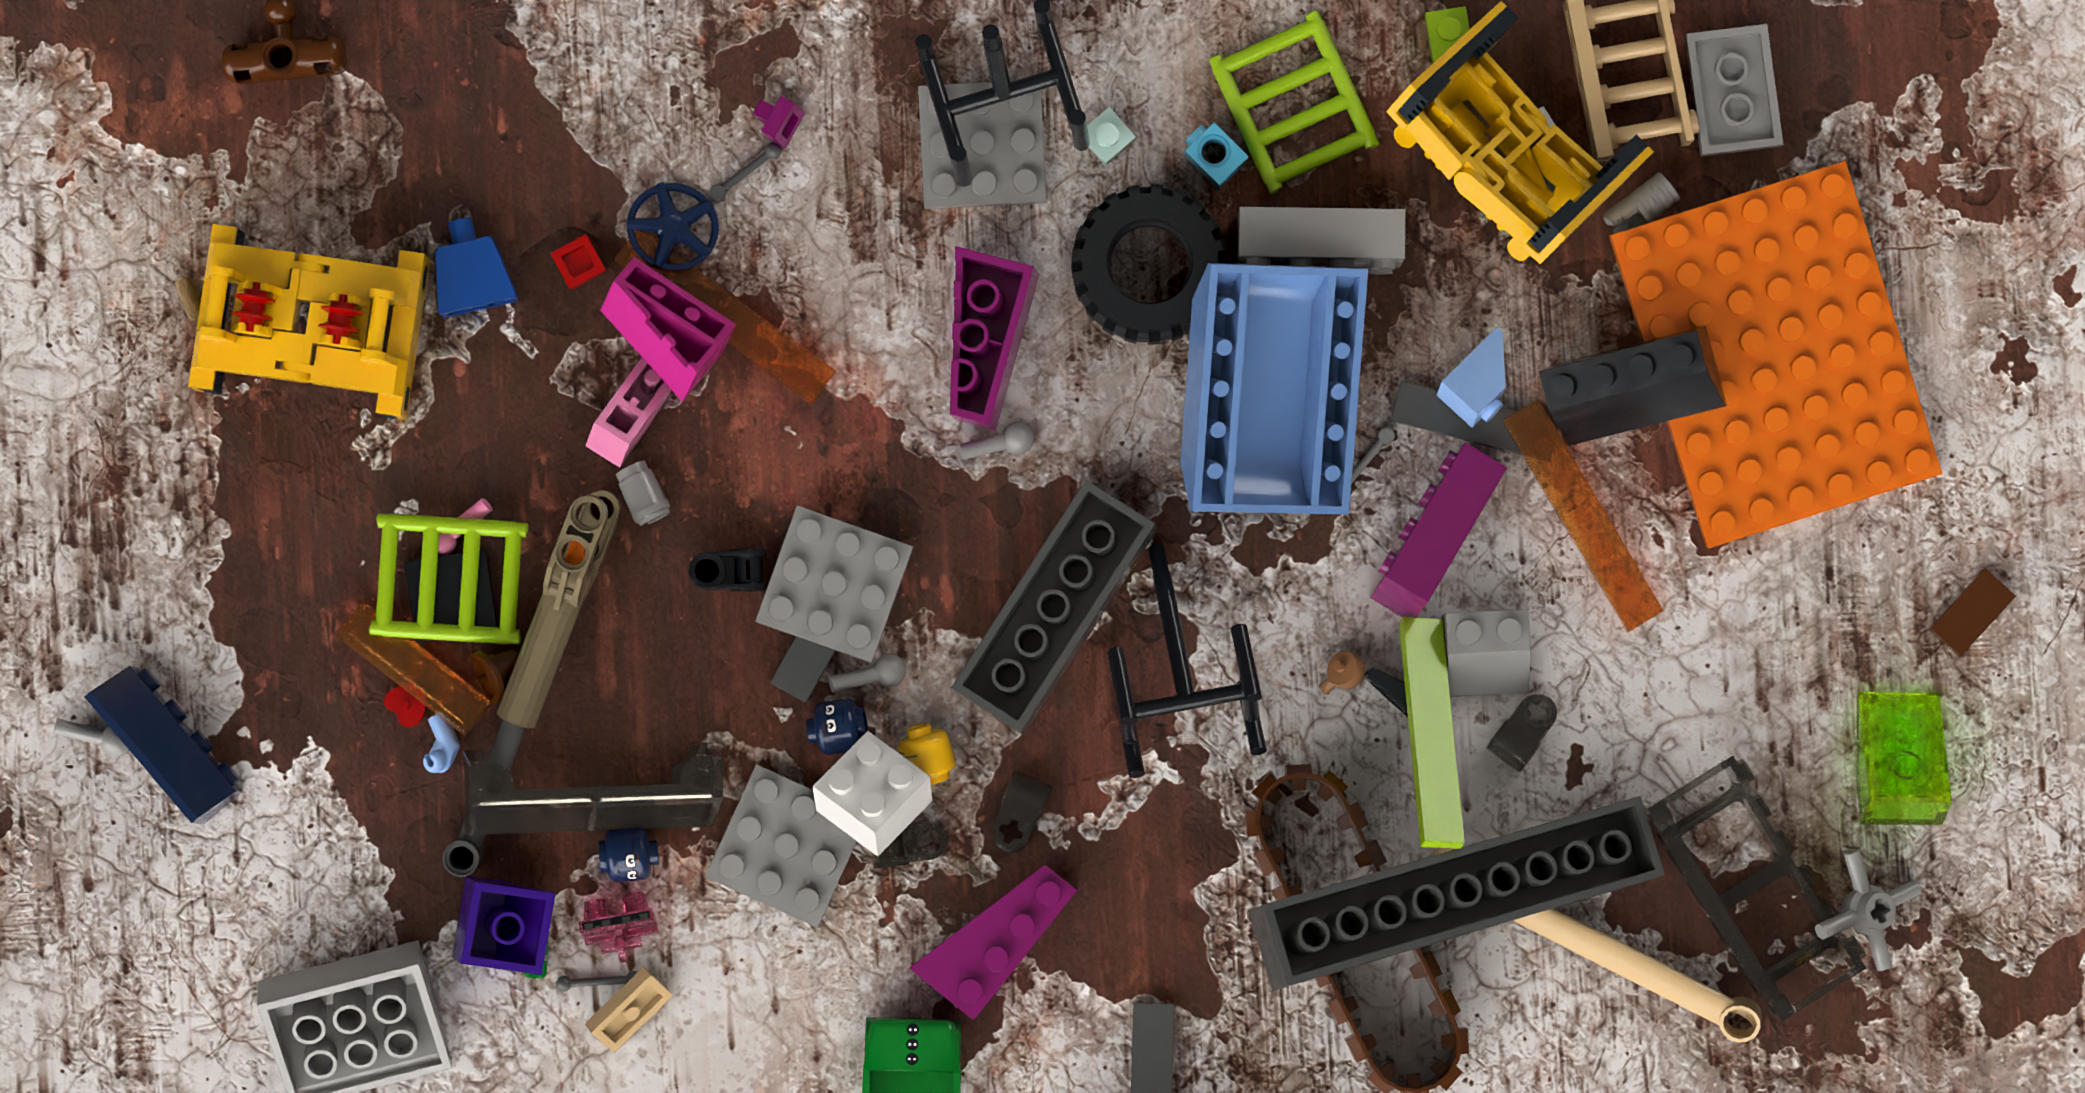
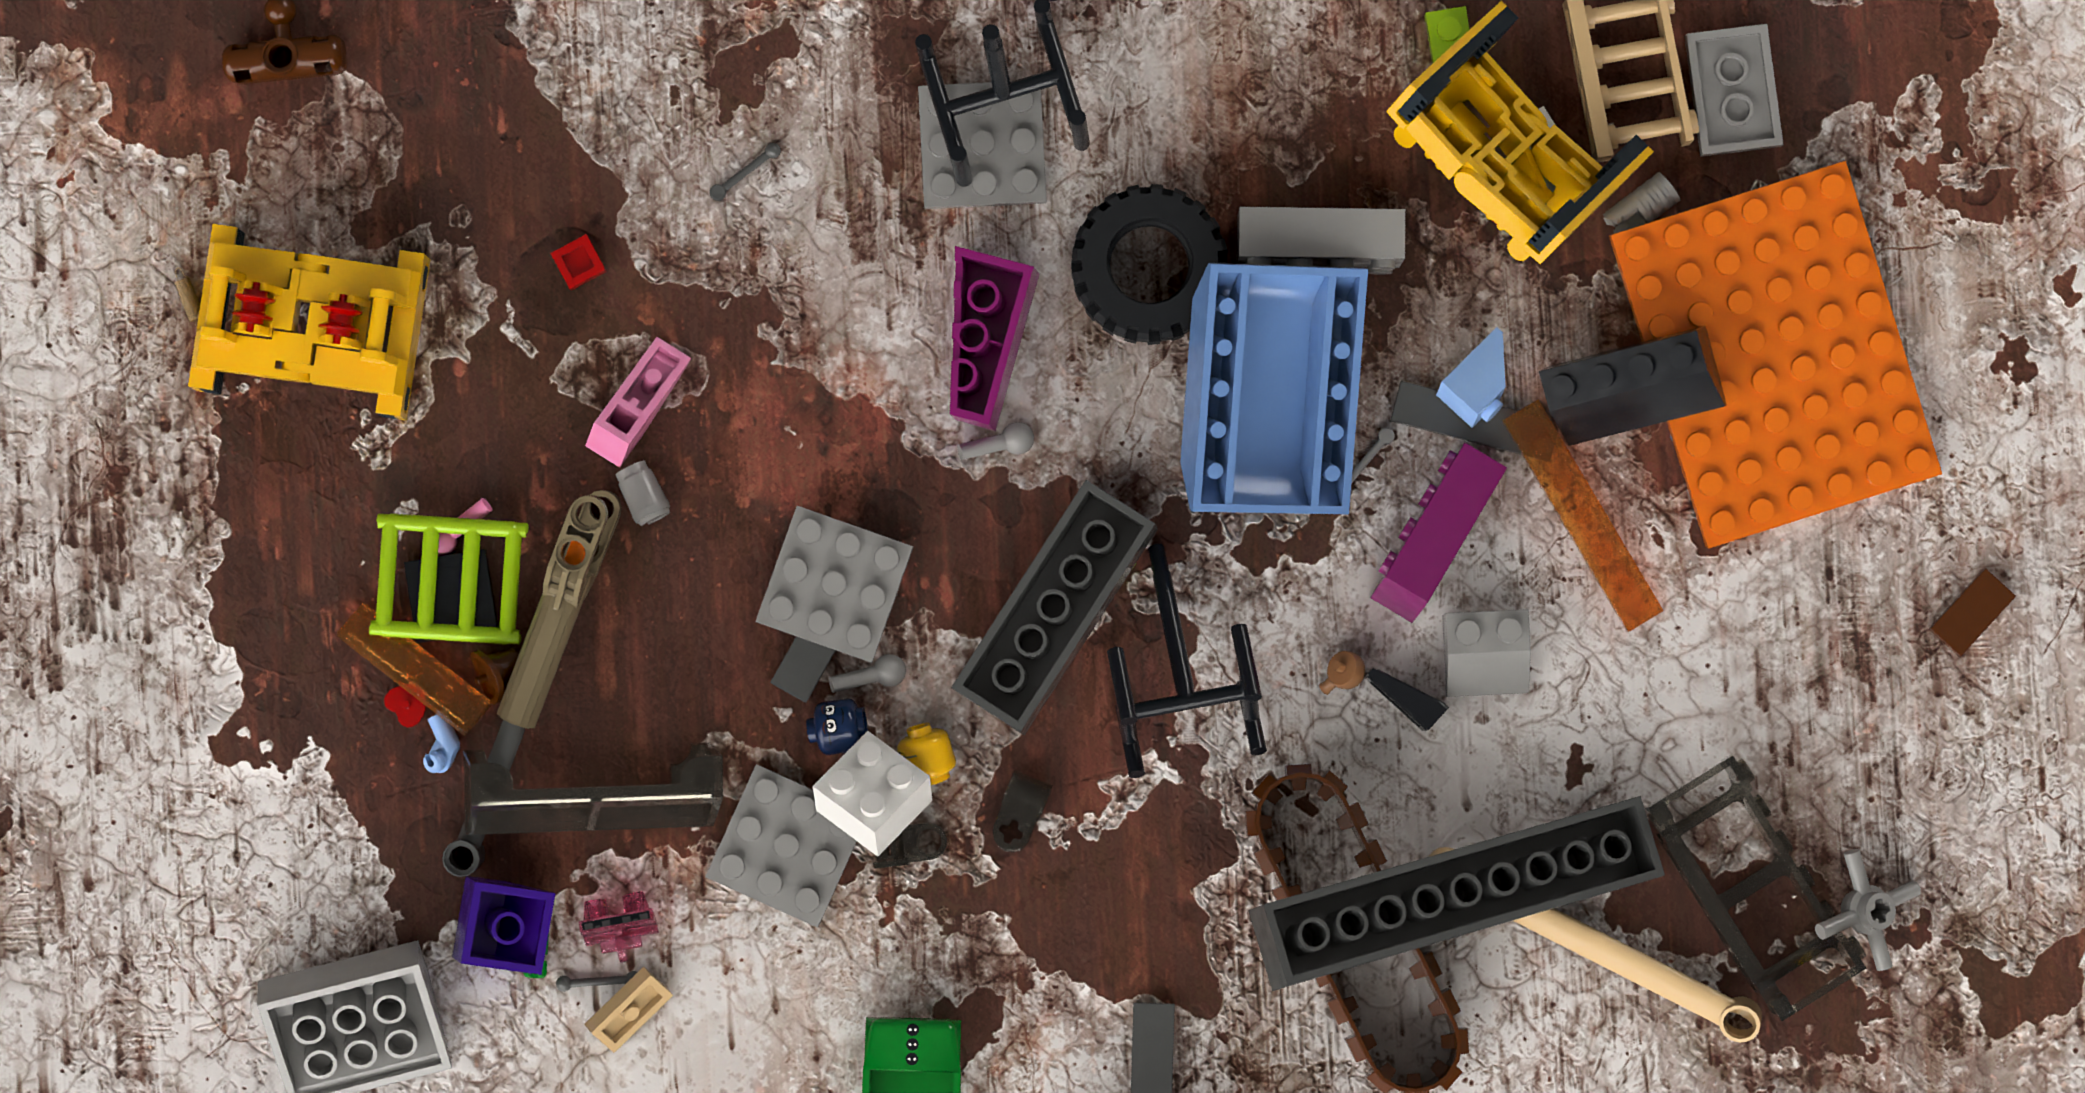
(104, 737): light grey bar -> none
(164, 744): dark blue slope -> none
(471, 273): blue torso -> none
(628, 854): dark blue head -> none
(666, 326): dark pink wedge -> none
(673, 226): dark blue wheel -> none
(732, 570): black piece -> none
(752, 334): clear orange tile -> none
(779, 120): magenta tile -> none
(988, 949): magenta wedge -> none
(1108, 136): light aqua plate -> none
(1221, 172): medium azure brick -> none
(1346, 99): lime bar -> none
(1431, 733): lime tile -> none
(1518, 737): clear smoke piece -> none
(1901, 759): clear neon green slope -> none

